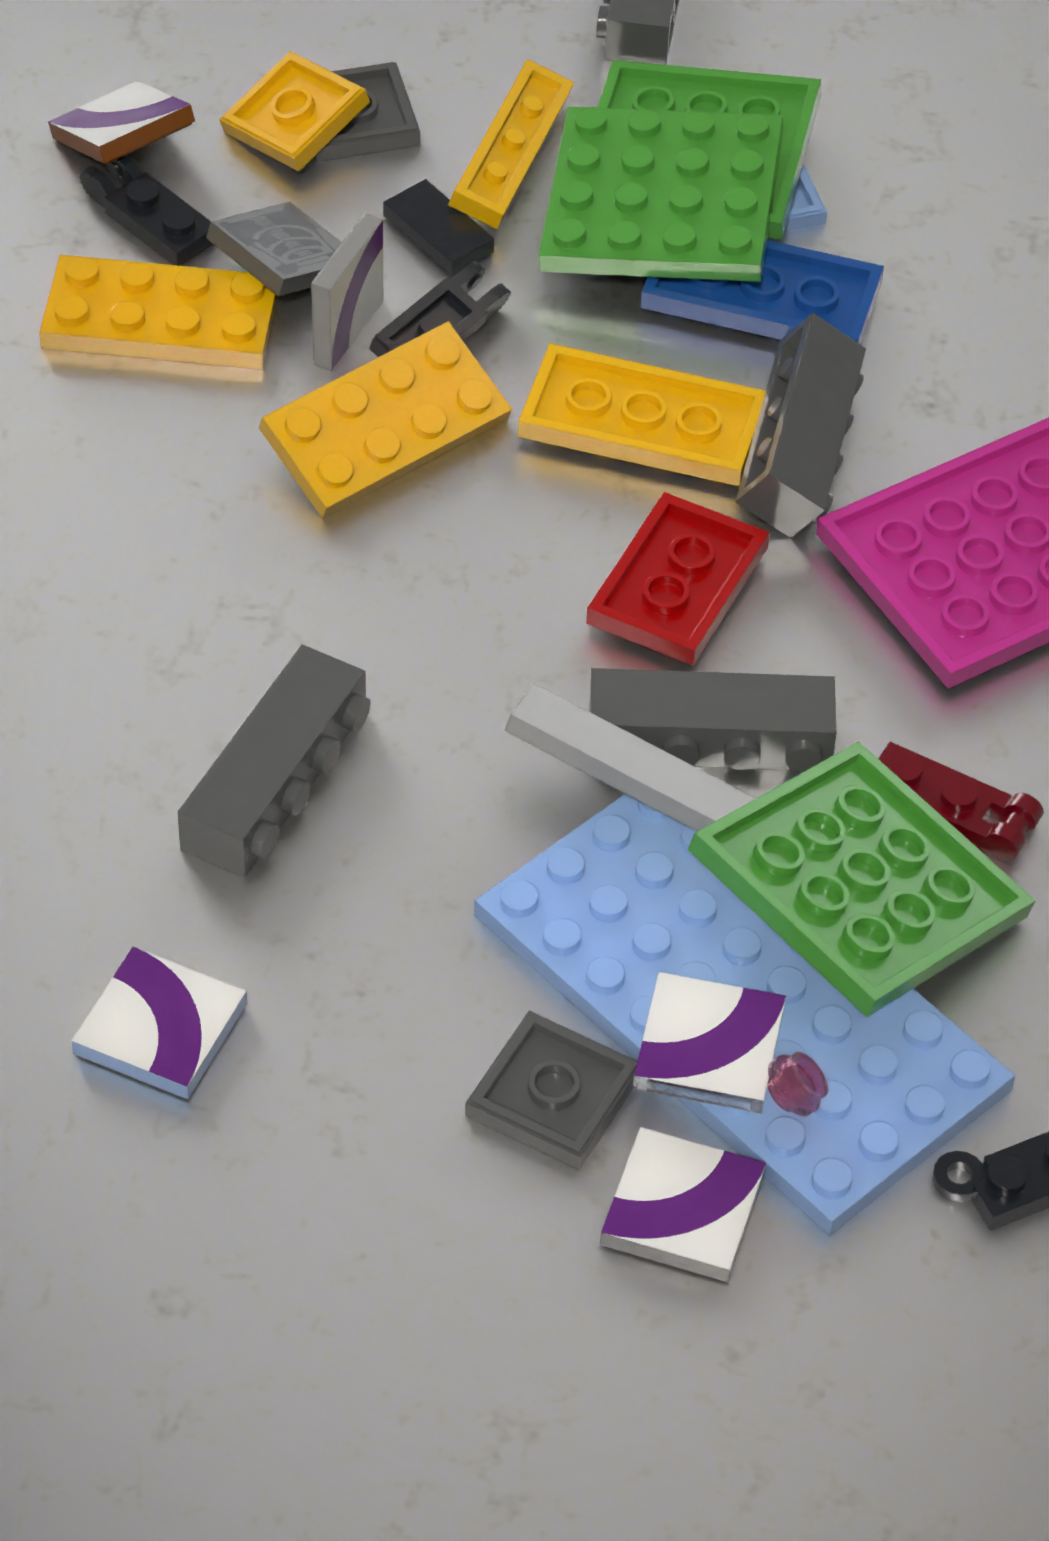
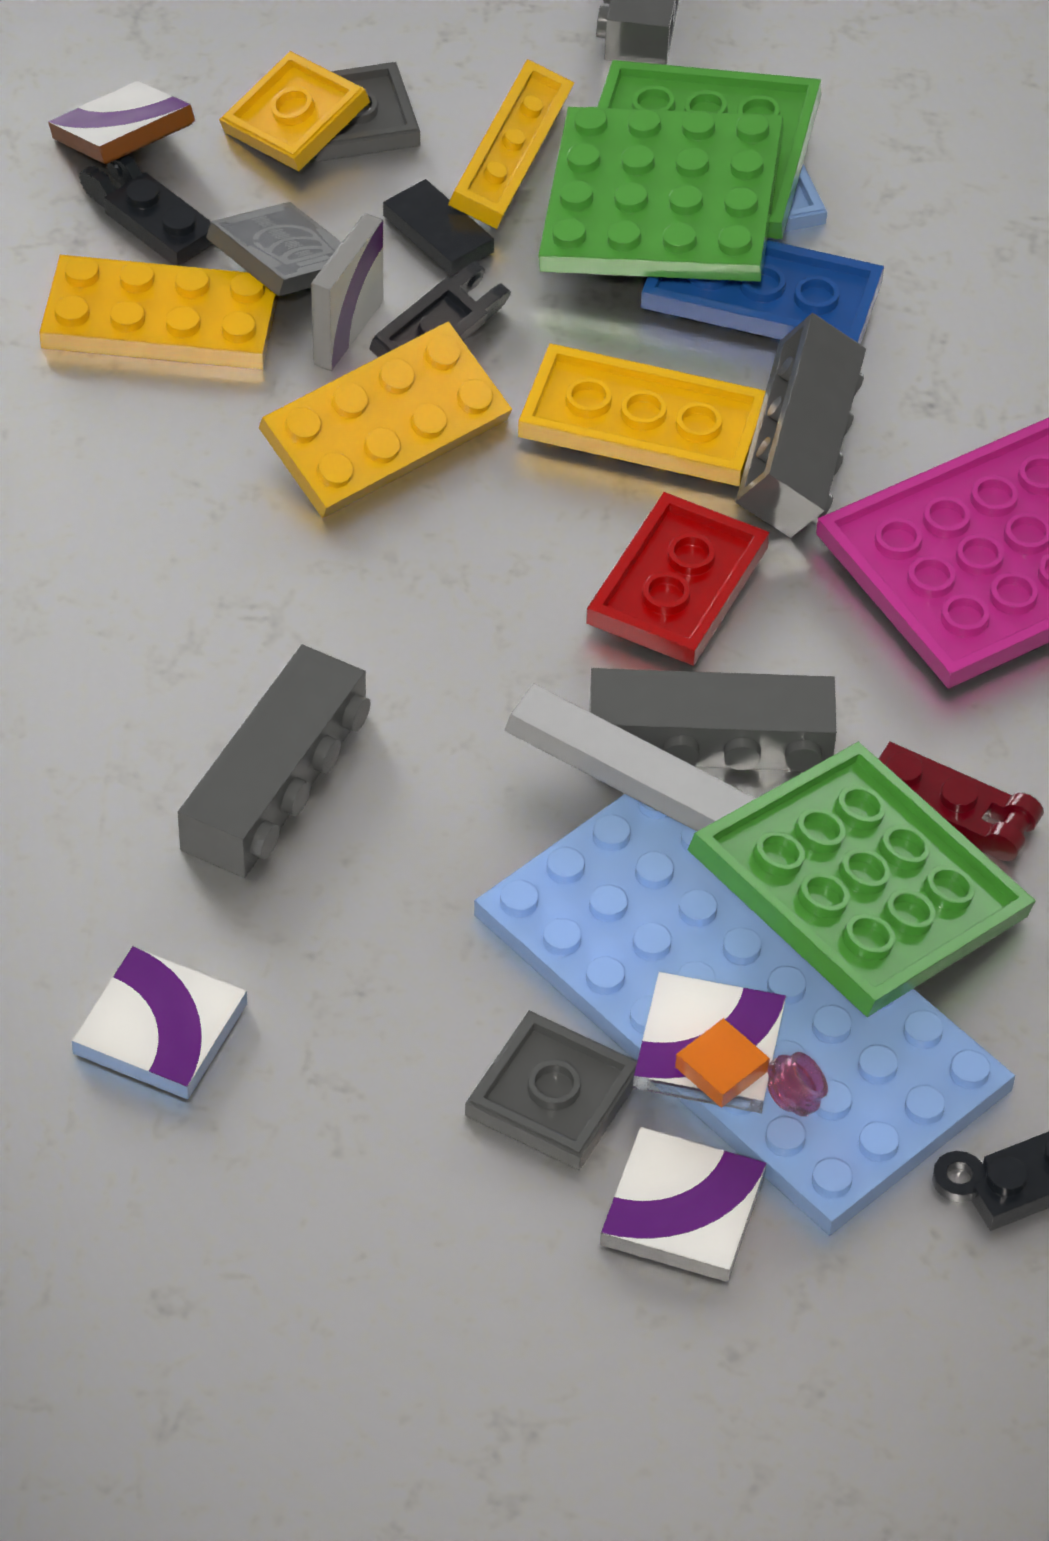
(722, 1062): none -> orange tile

